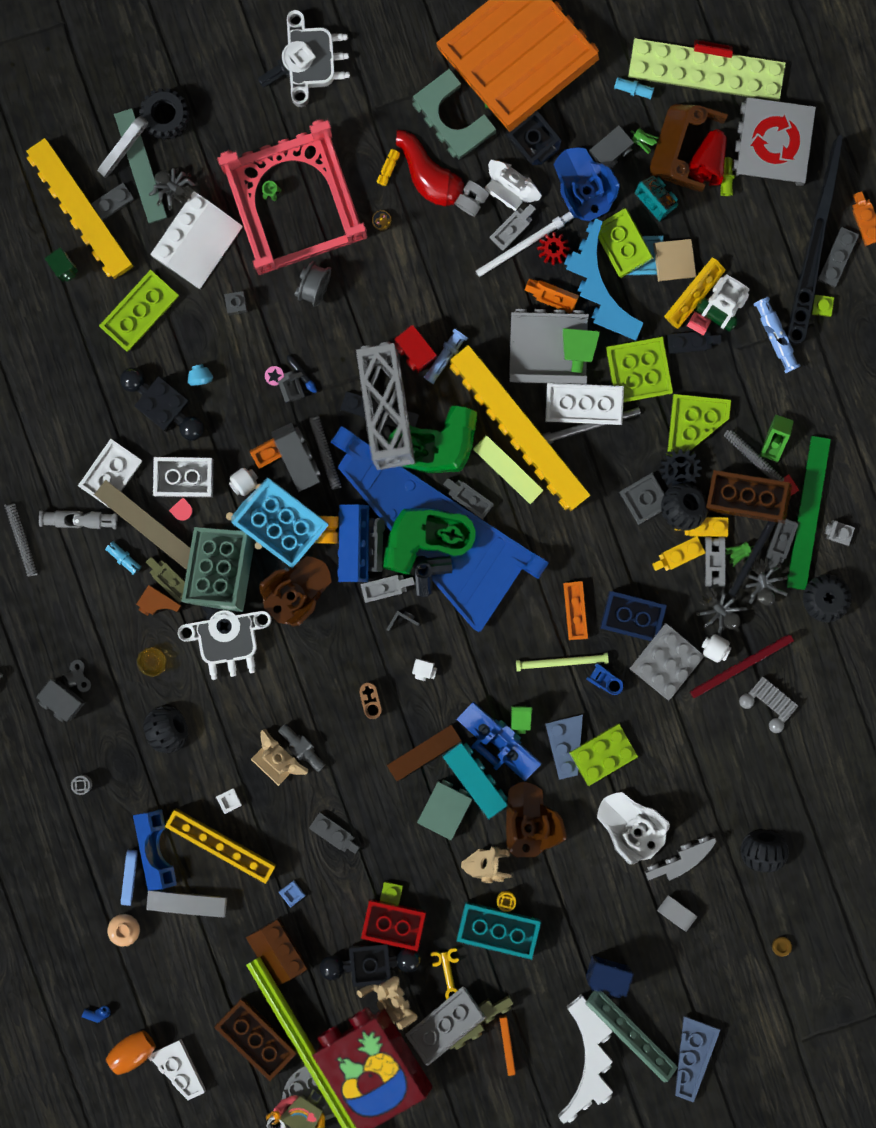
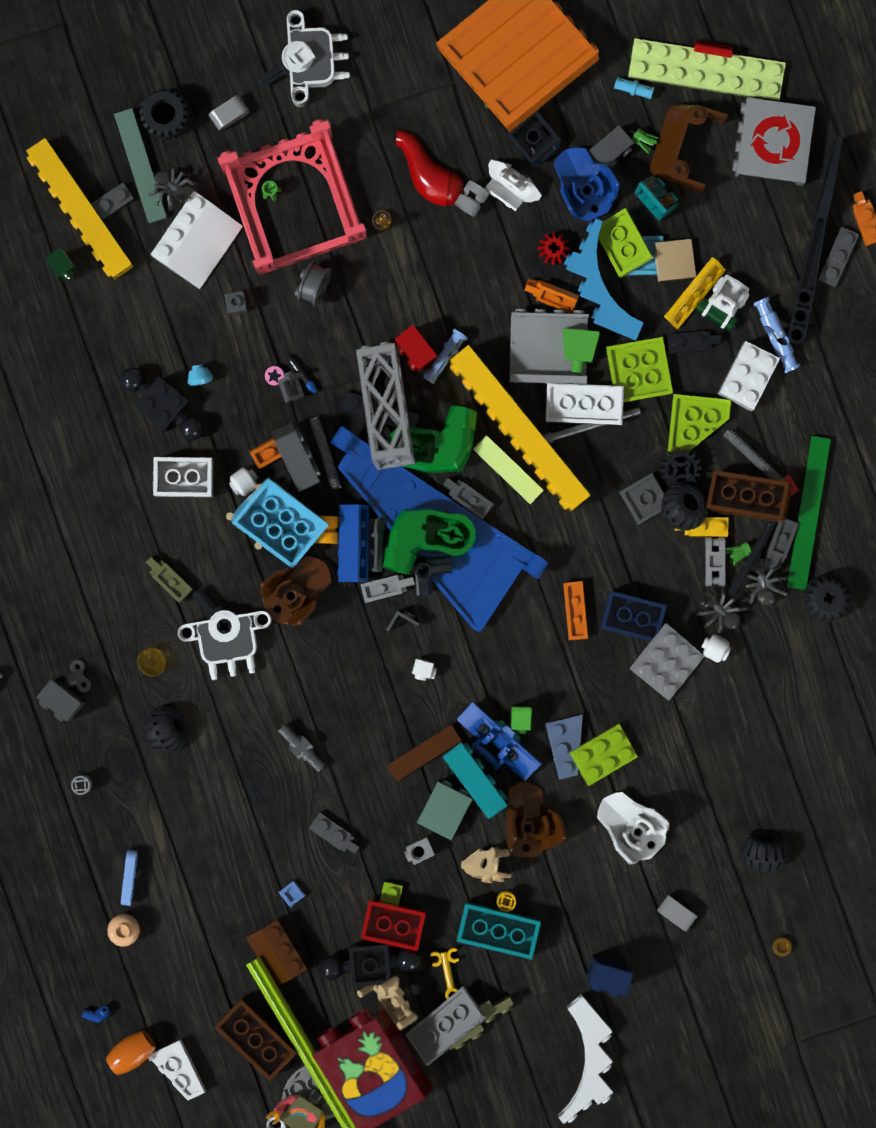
(26, 560): light grey piece -> none
(92, 520): light grey piece -> none
(113, 465): white plate -> none
(123, 146): light grey beam -> none
(123, 558): medium azure pin -> none
(139, 311): lime plate -> none
(144, 523): dark tan tile -> none
(154, 600): dark orange arch -> none
(156, 870): blue arch -> none
(182, 510): coral tile -> none
(186, 903): light grey slope -> none
(218, 569): sand green slope -> none
(220, 845): yellow brick -> none
(228, 801): white plate -> none
(229, 113): none -> light grey beam
(275, 760): tan piece -> none
(365, 697): medium nougat beam -> none
(388, 167): yellow axle -> none
(425, 844): none -> light grey brick
(459, 141): sand green arch -> none
(507, 1045): orange tile -> none
(512, 227): light grey hinge -> none
(557, 223): white bar -> none
(562, 662): yellowish green bar -> none
(604, 679): blue piece -> none
(631, 1035): sand green plate -> none
(679, 554): yellow hinge -> none
(689, 855): light grey slope -> none
(695, 1052): sand blue wing -> none
(699, 323): coral tile -> none
(709, 159): red cone -> none
(726, 185): lime axle -> none
(742, 665): dark red tile -> none
(748, 376): none -> white brick
(773, 699): light grey gear -> none
(777, 438): bright green slope -> none
(822, 305): lime plate -> none
(839, 532): light grey bracket -> none

